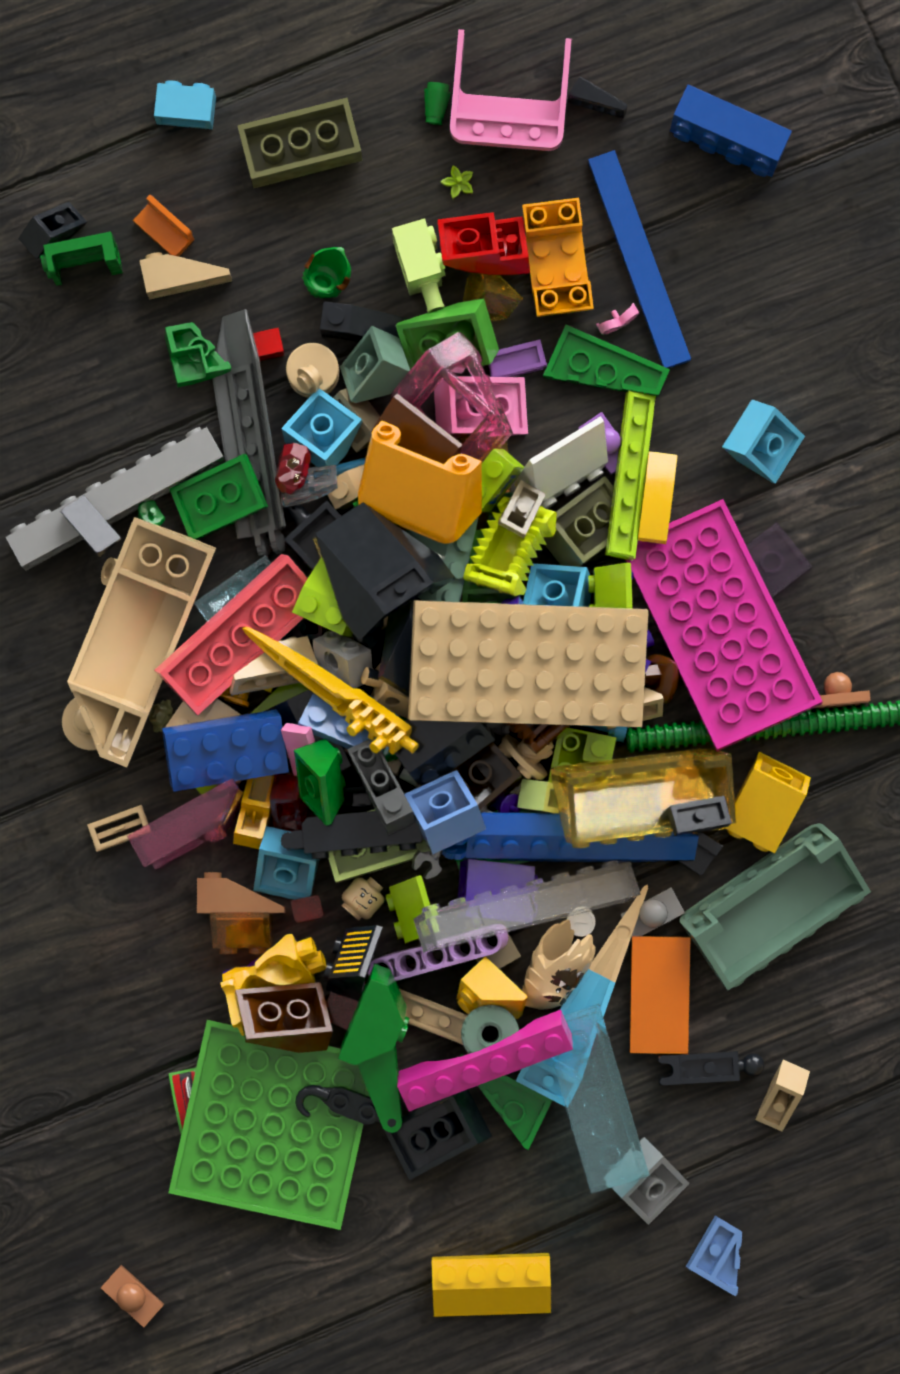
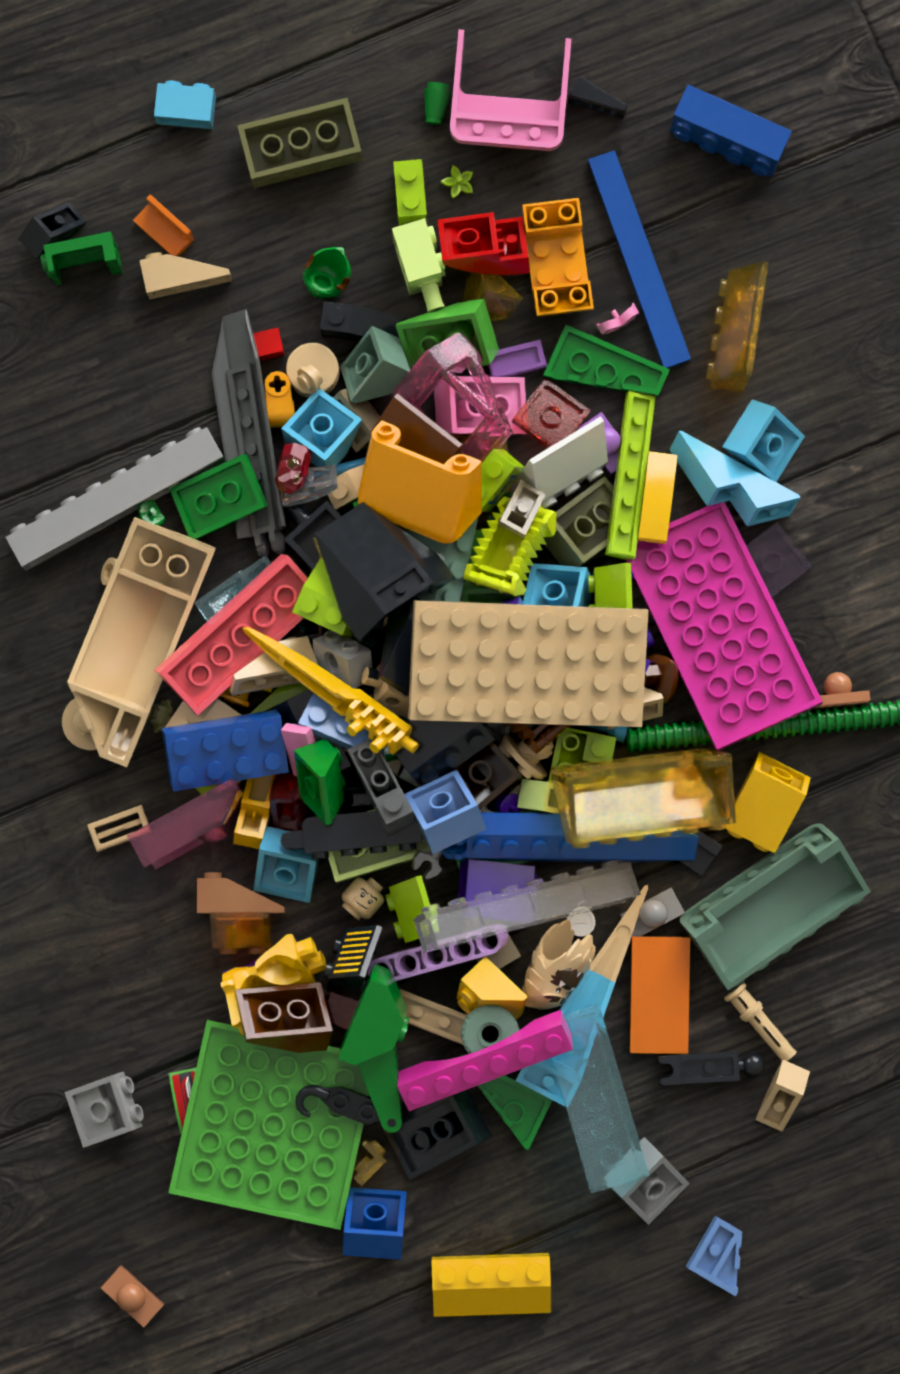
(91, 525): slope -> none
(104, 1109): none -> light grey plate
(192, 355): green slope -> none
(279, 404): none -> light orange piece
(307, 909): clear red slope -> none
(368, 1167): none -> clear yellow bracket
(374, 1223): none -> blue slope
(410, 191): none -> lime brick
(550, 414): none -> clear red tile
(698, 815): panel -> none
(725, 479): none -> medium azure slope
(737, 327): none -> clear yellow slope
(784, 1050): none -> tan pin

